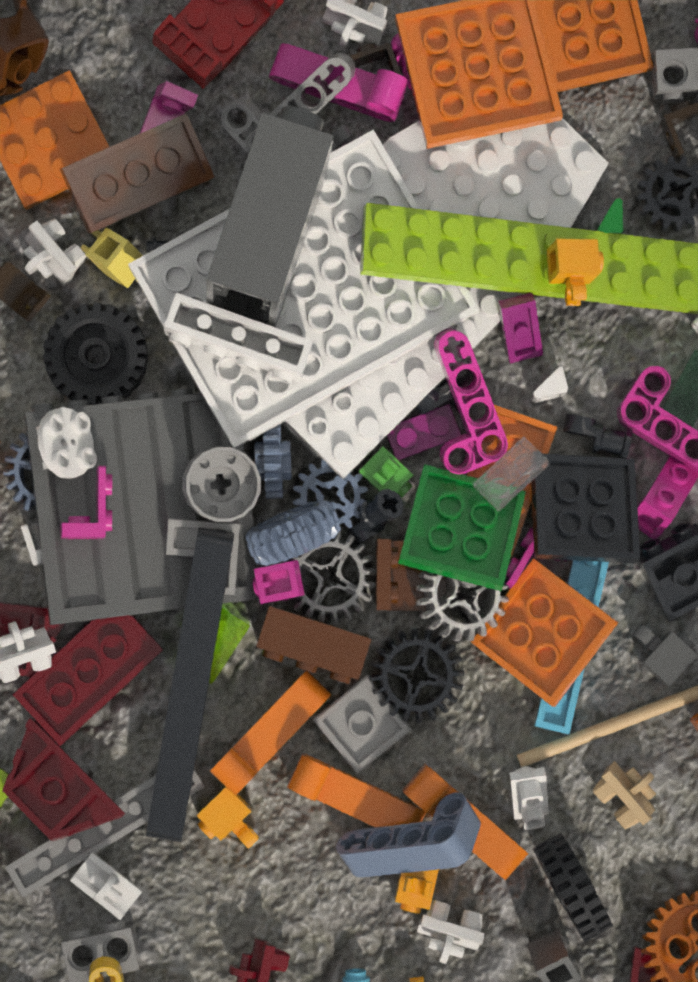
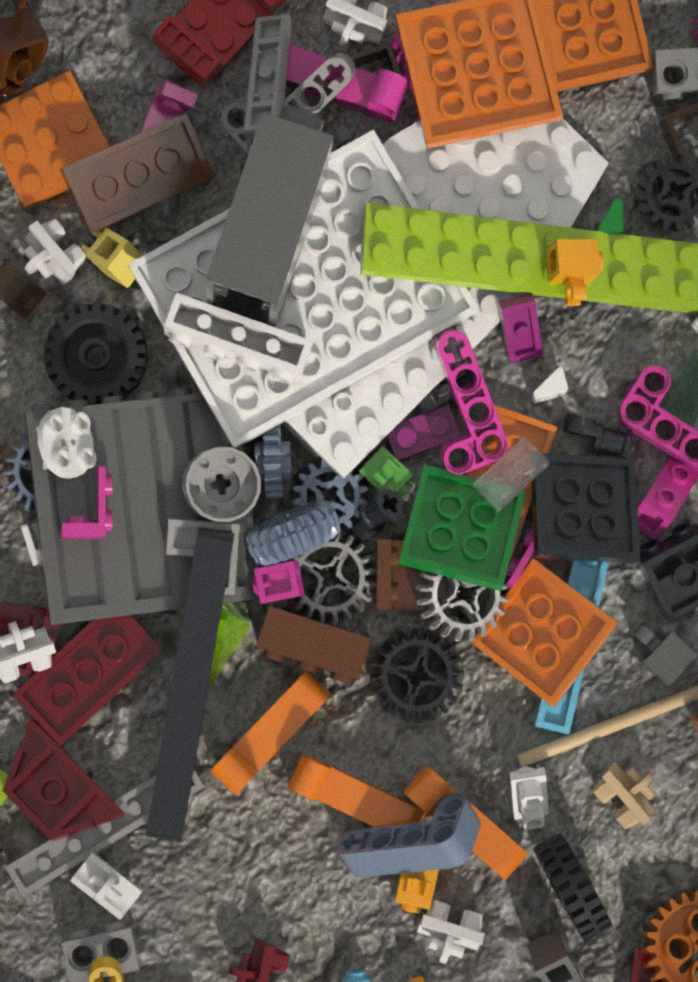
(226, 814): light orange brick -> none
(267, 70): none -> light grey plate
(360, 725): light grey plate -> none

